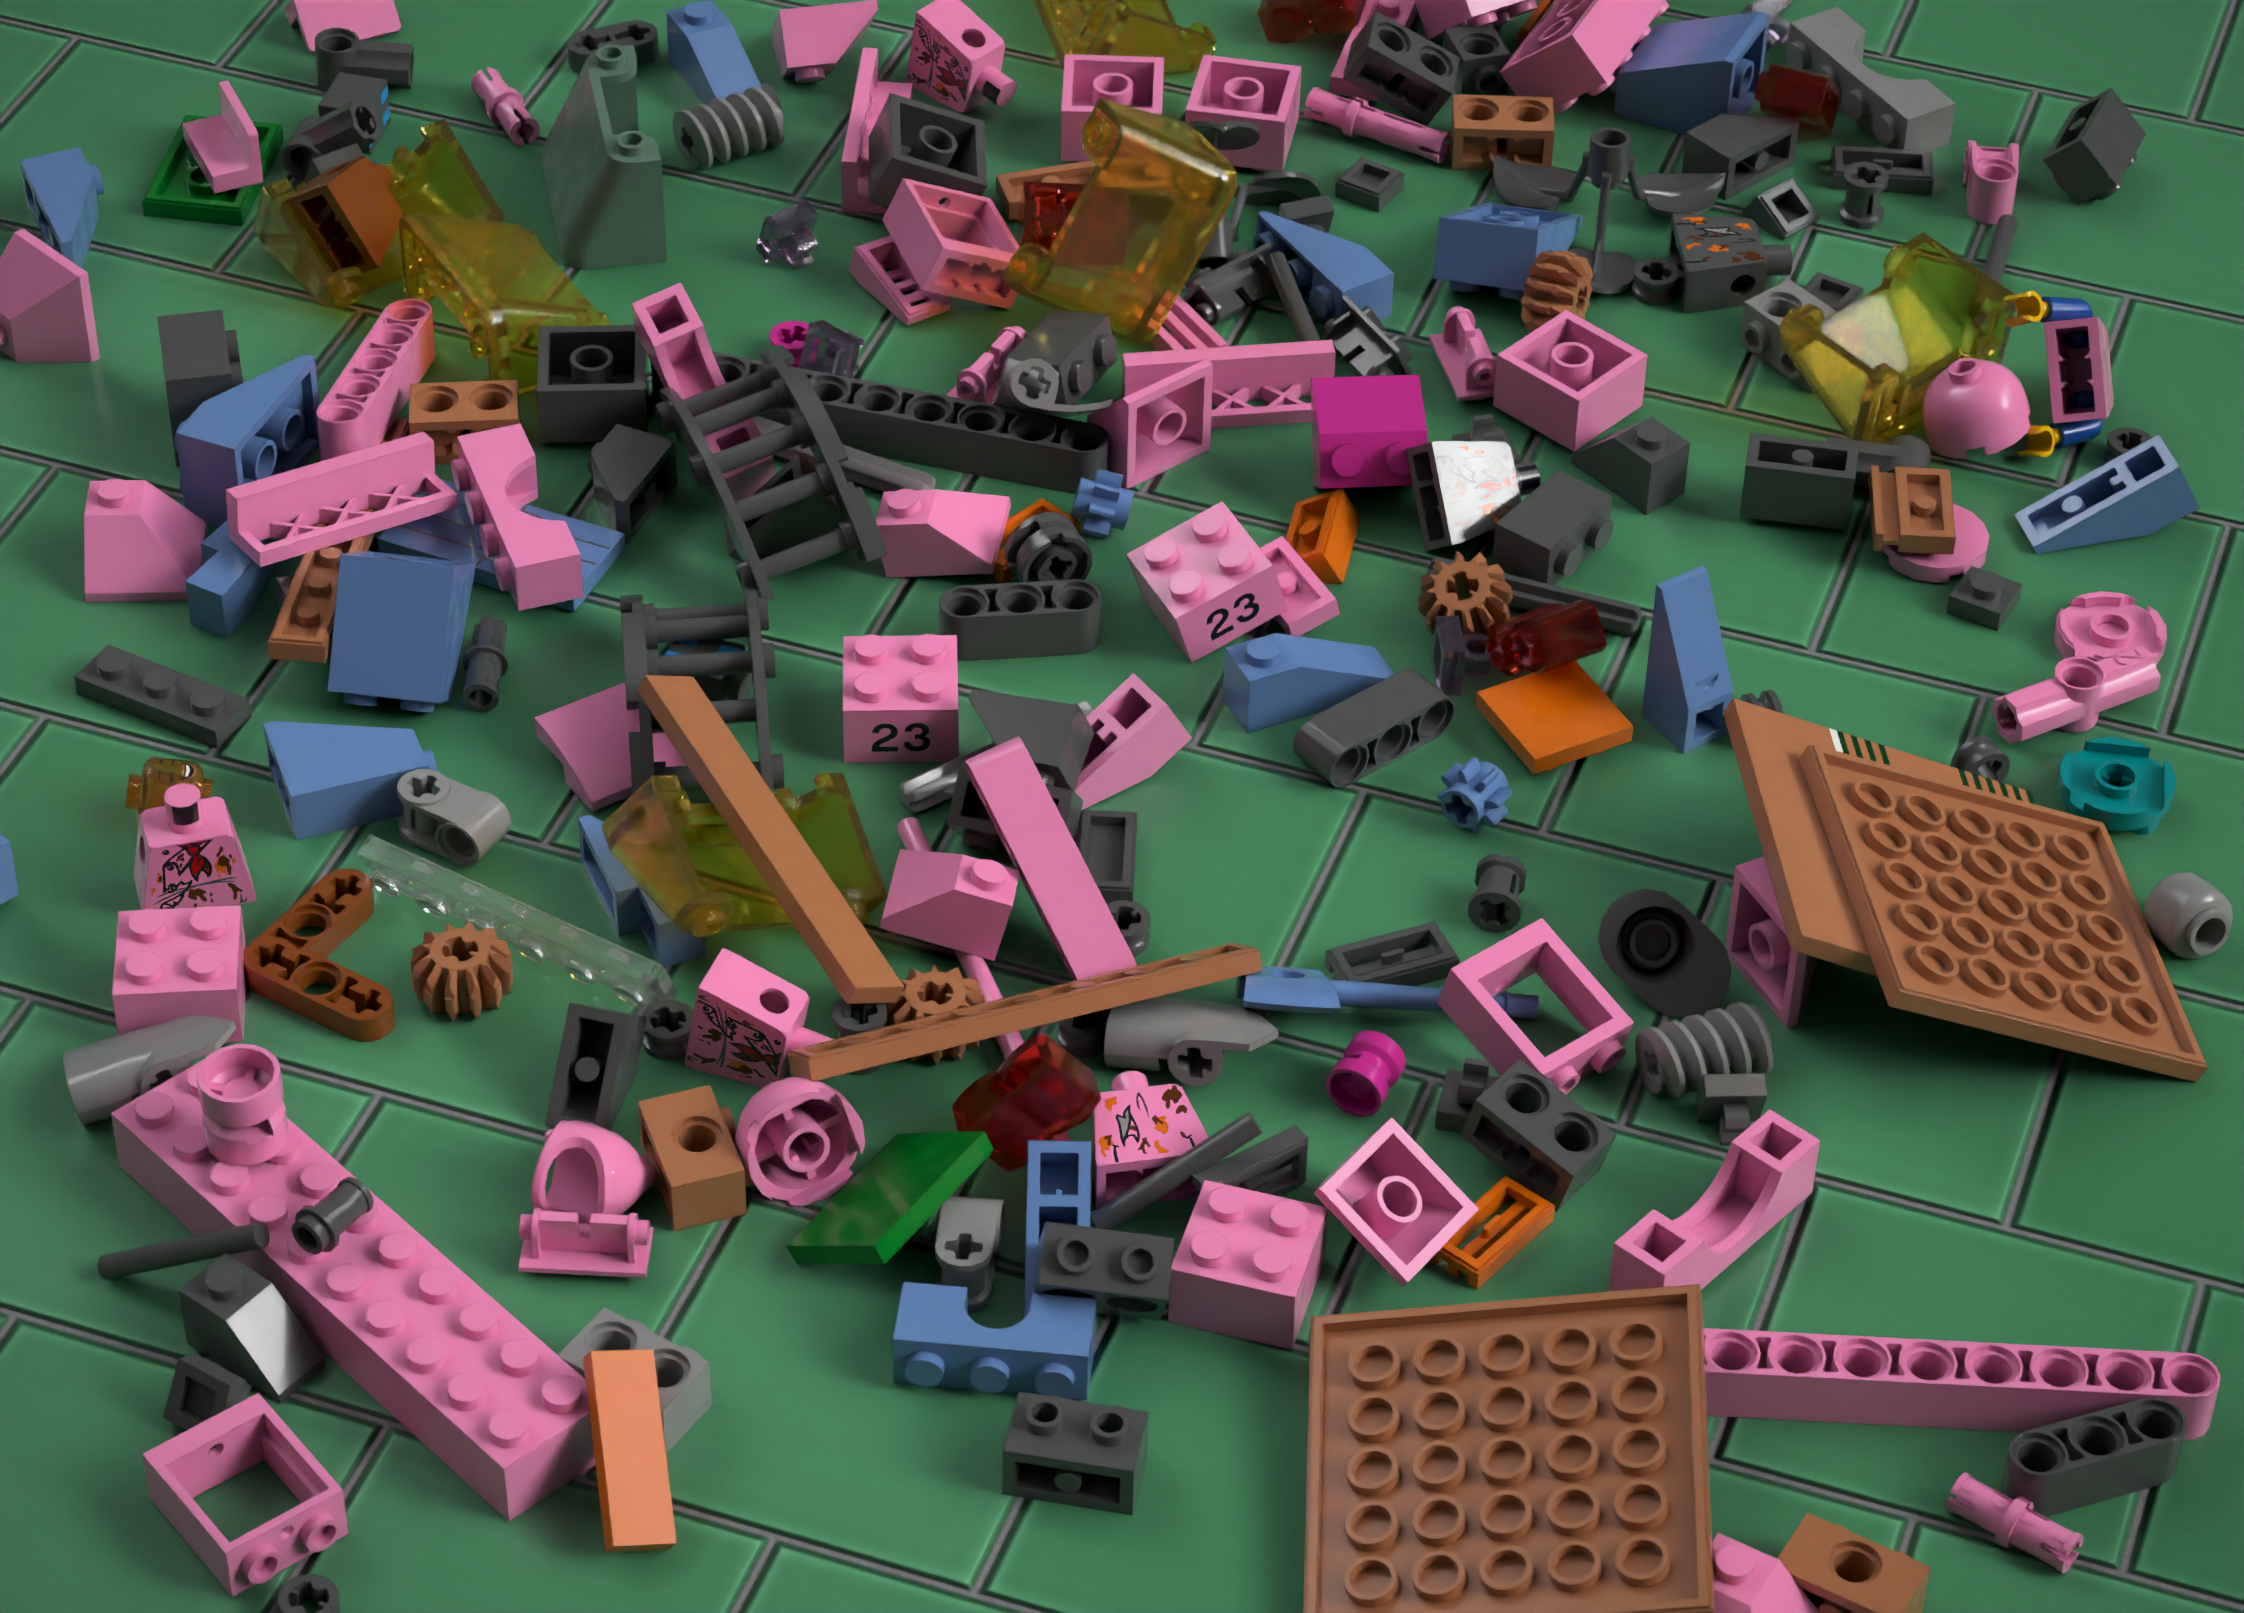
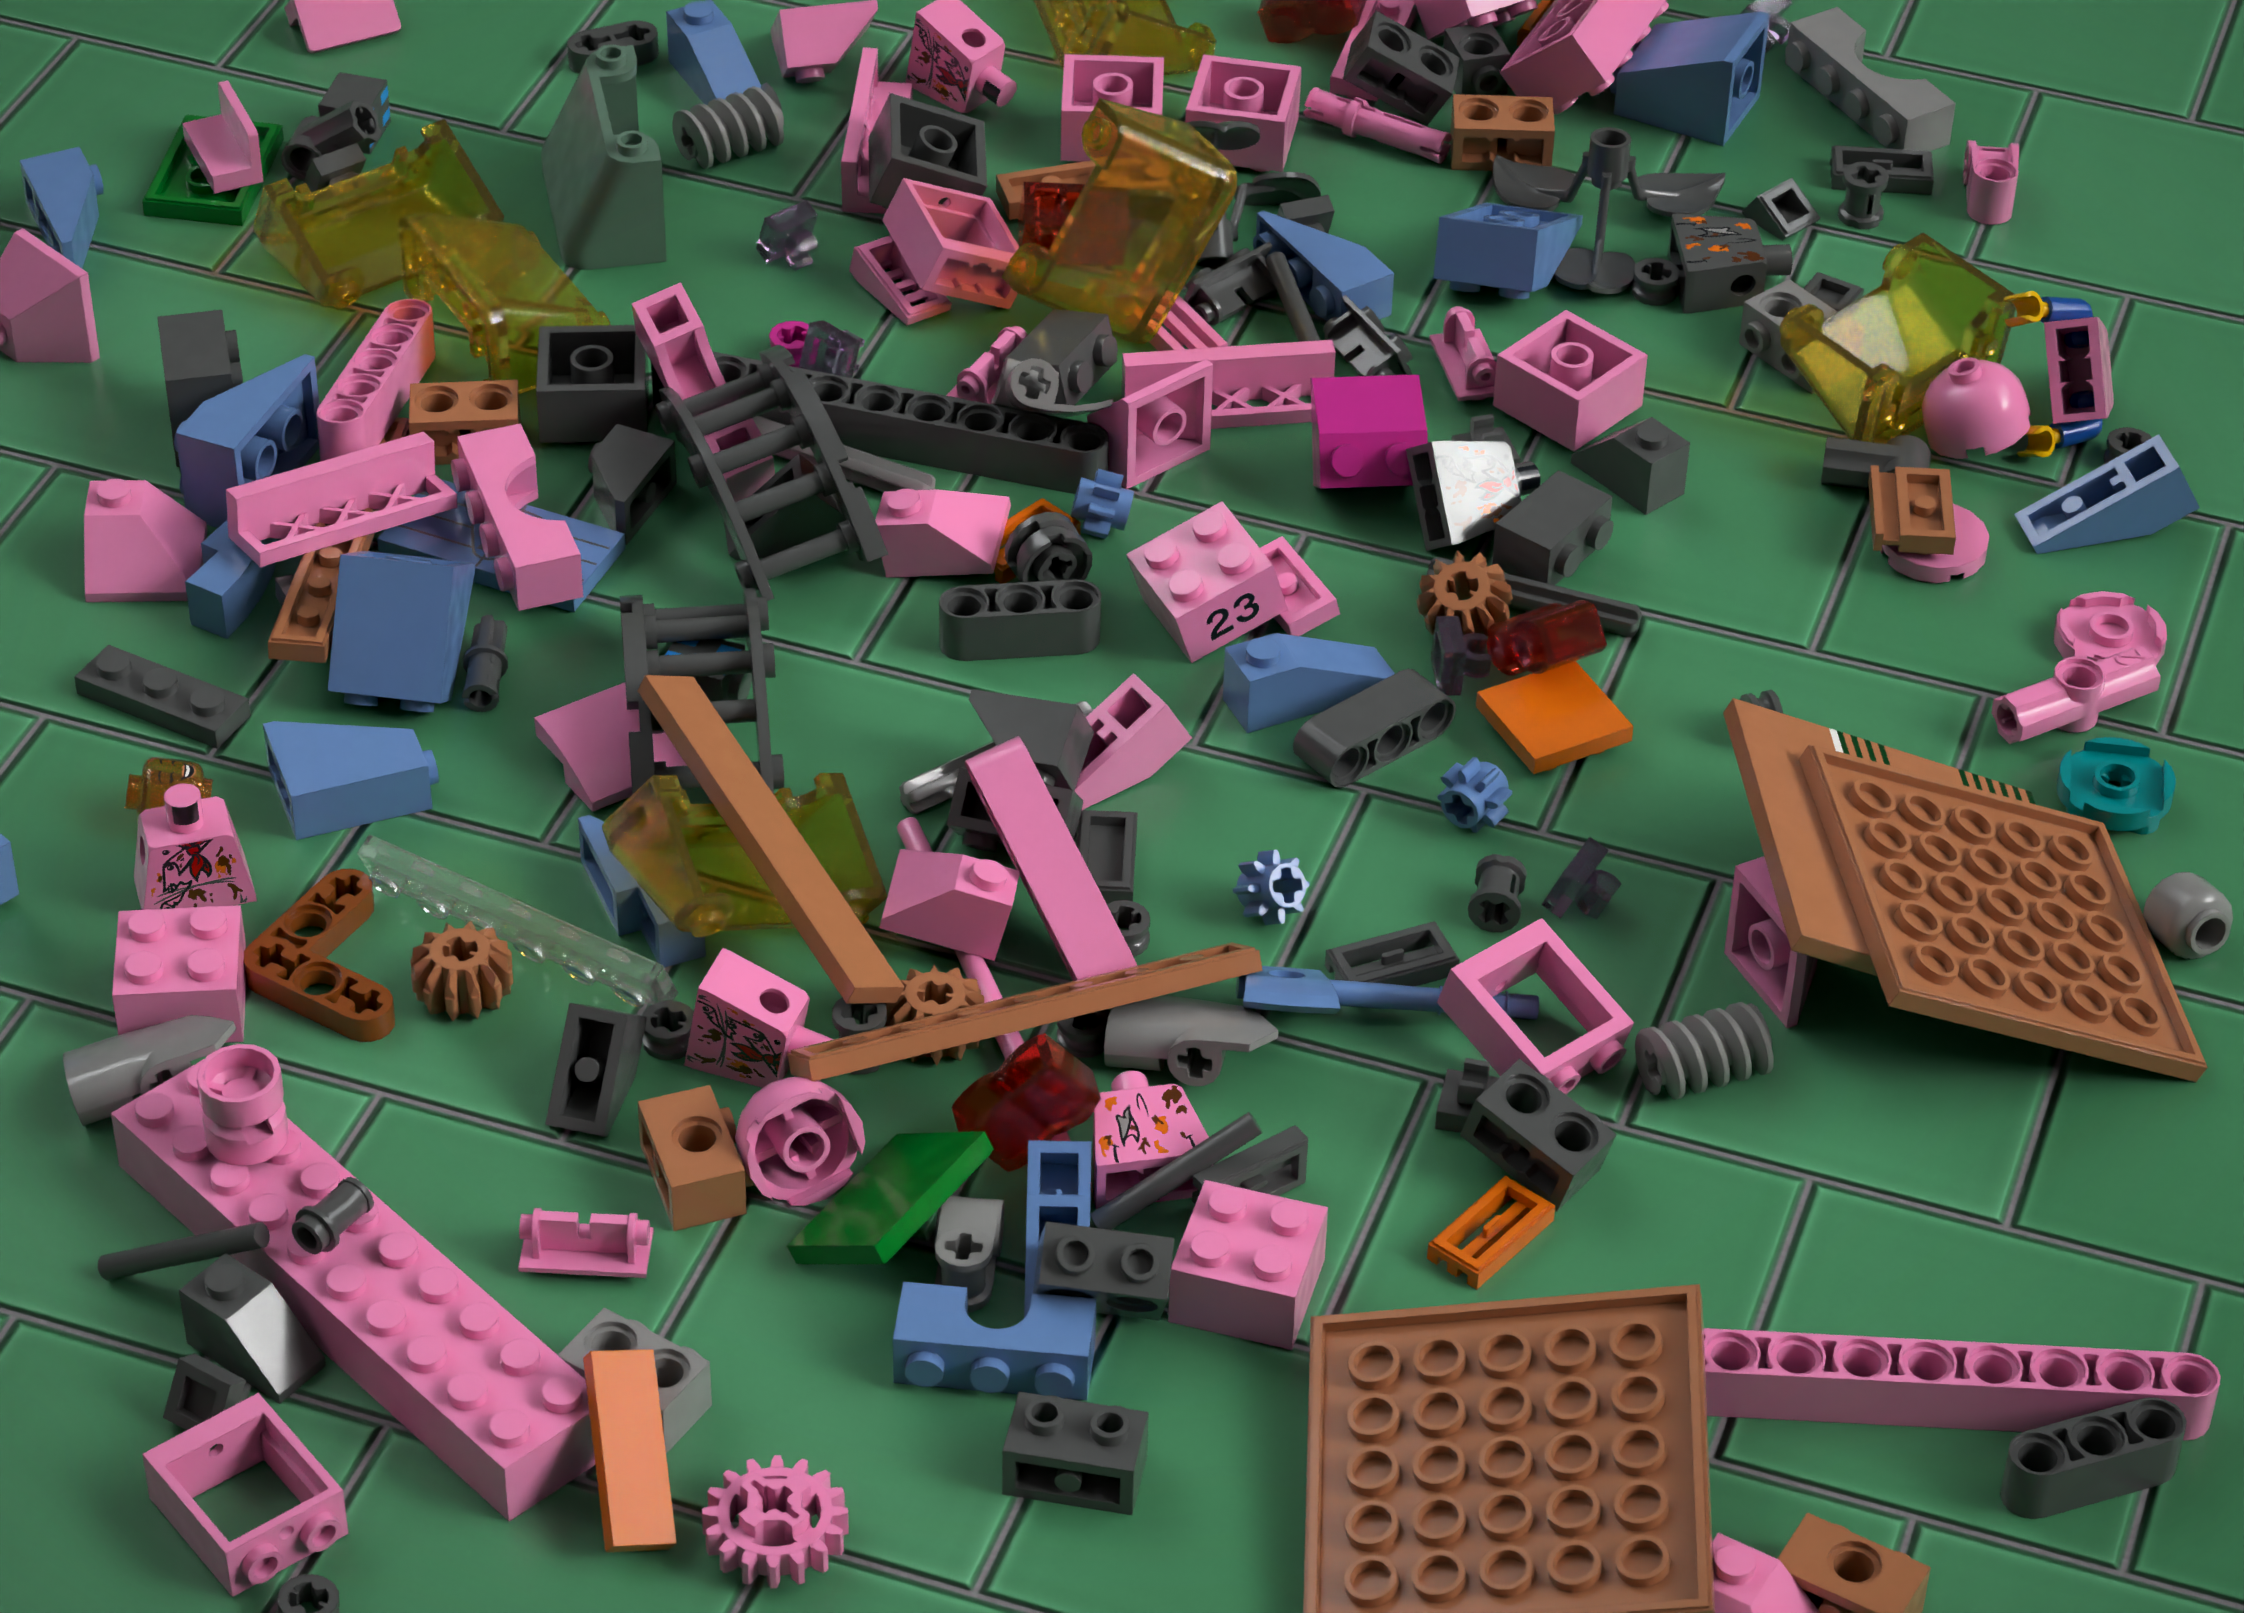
(343, 52): dark grey piece -> none
(349, 213): dark orange torso -> none
(453, 821): light grey piece -> none
(505, 106): bright pink pin -> none
(591, 1171): bright pink piece -> none
(775, 1521): none -> bright pink gear
(900, 698): bright pink brick -> none
(1271, 887): none -> medium blue gear
(1325, 534): orange slope -> none
(1365, 1073): dark pink wheel -> none
(1369, 184): dark grey tile -> none
(1396, 1201): bright pink slope -> none
(1554, 285): nougat gear -> none
(1583, 883): none -> tile
(1664, 953): dark grey piece -> none
(1687, 664): medium blue slope -> none
(1731, 1102): dark grey tile -> none
(1742, 147): dark grey slope -> none
(1759, 1183): bright pink arch -> none
(1799, 481): dark grey brick -> none
(1800, 96): clear red brick -> none
(1982, 758): dark grey bush -> none
(1984, 598): dark grey plate -> none
(2000, 247): dark grey bar -> none
(2014, 1522): bright pink pin -> none
(2094, 148): dark grey brick -> none

